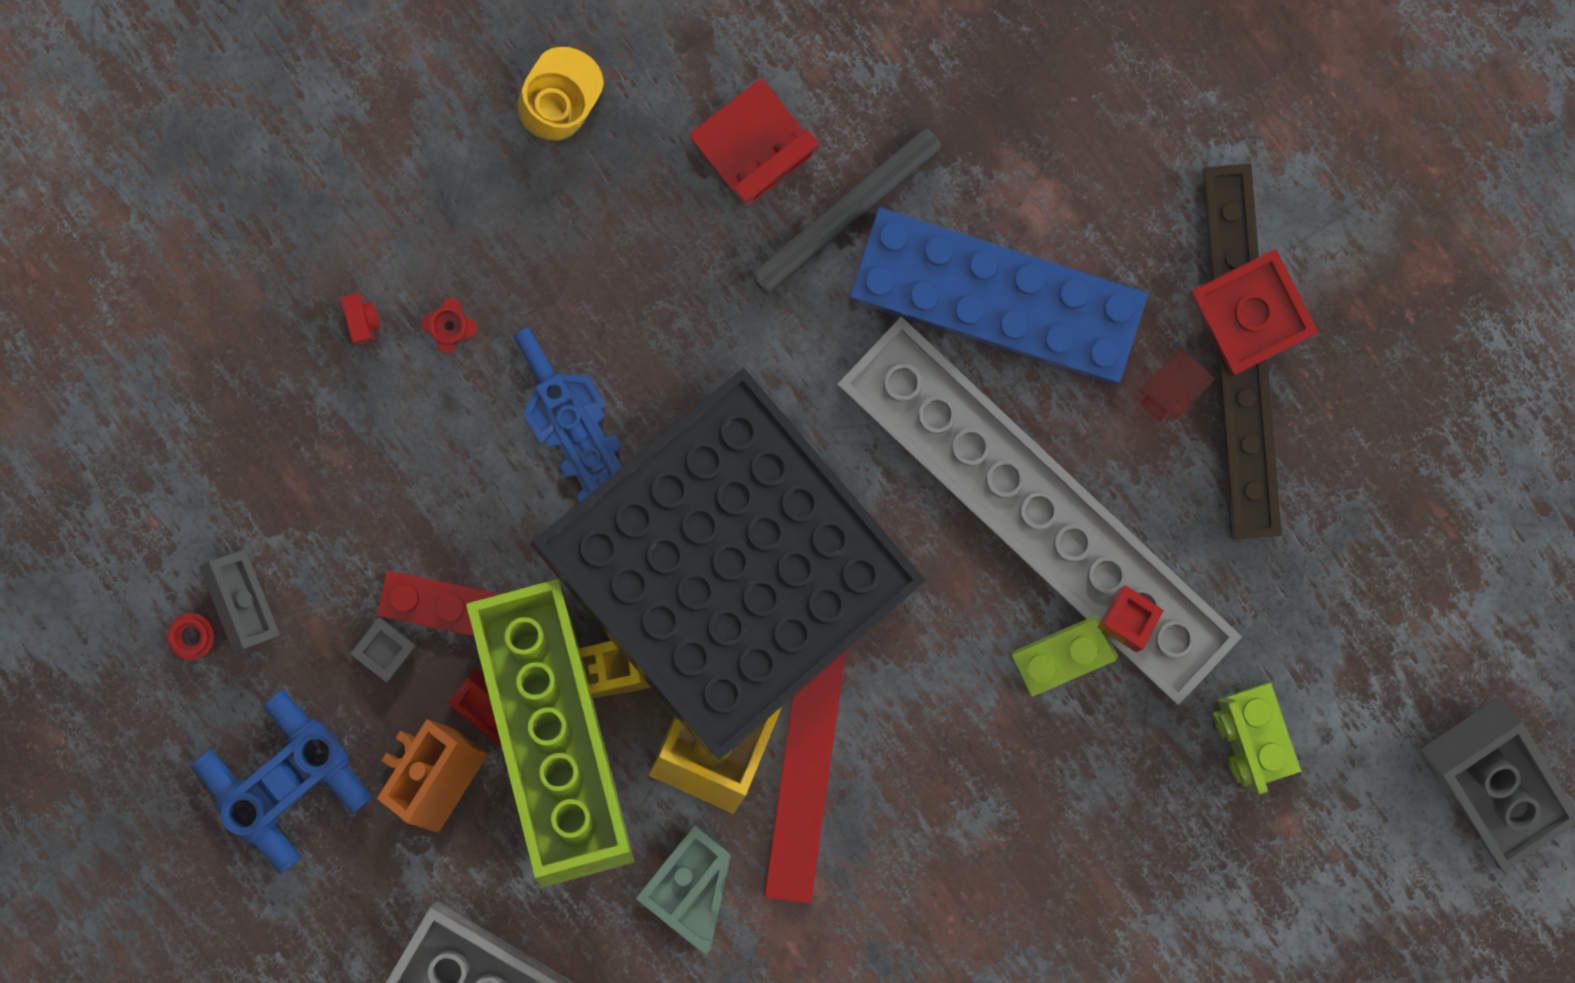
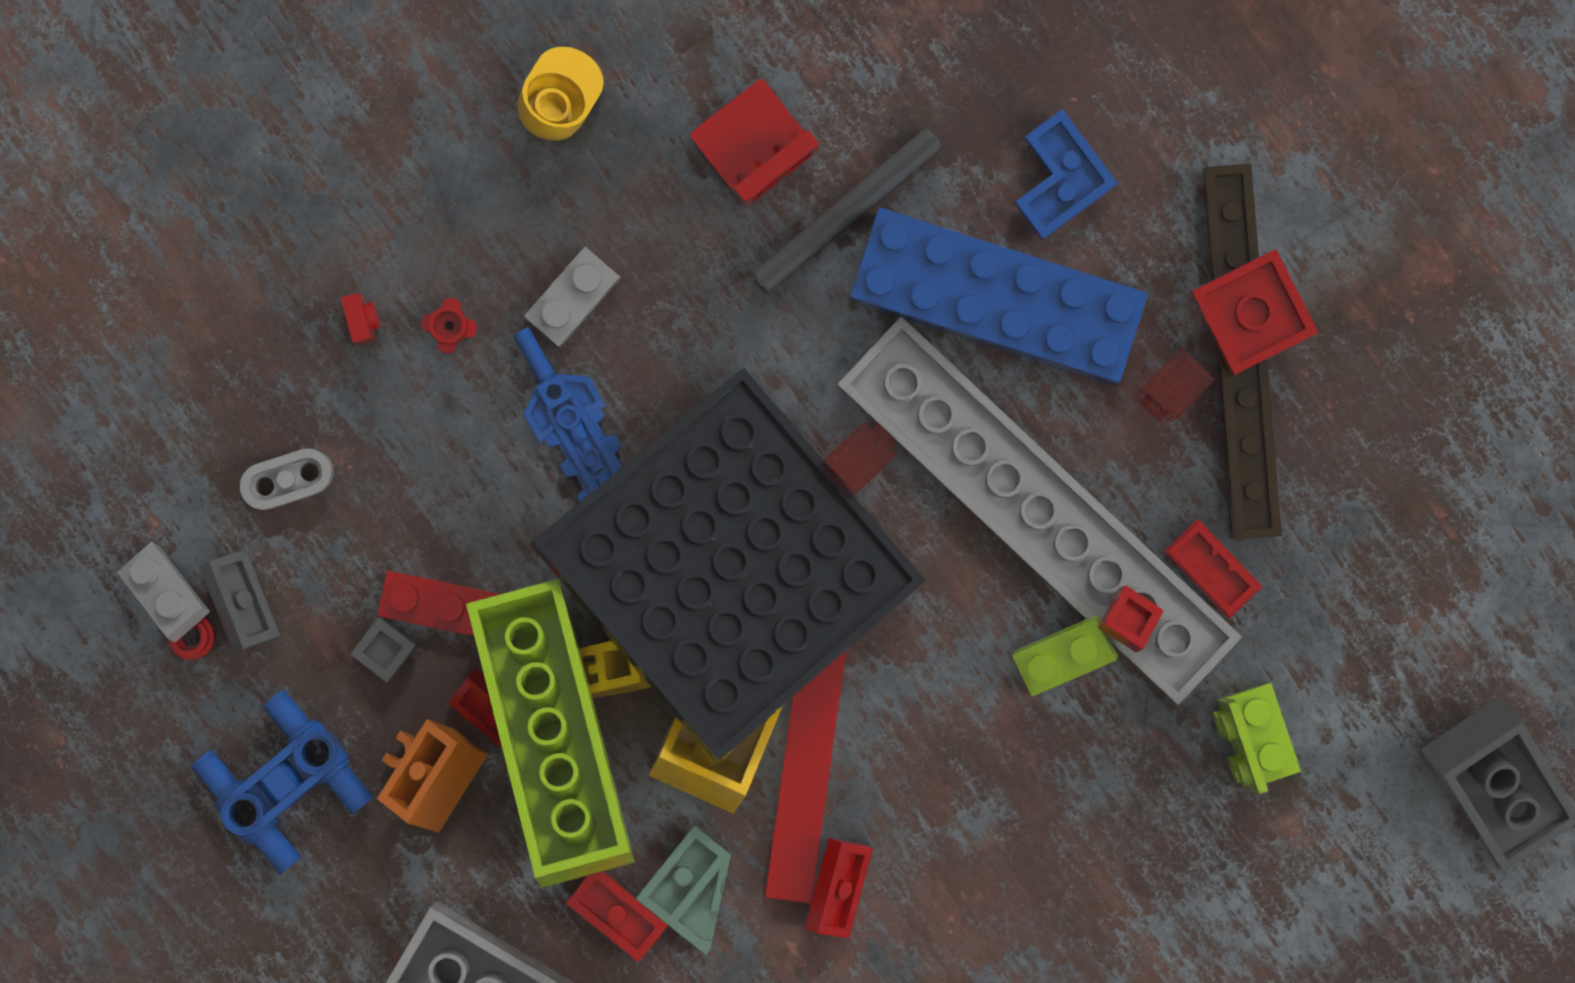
(163, 592): none -> light grey plate
(288, 479): none -> light grey plate
(572, 297): none -> light grey plate
(617, 914): none -> red plate
(838, 888): none -> red plate
(862, 456): none -> clear red brick
(1075, 178): none -> blue plate
(1212, 569): none -> red plate

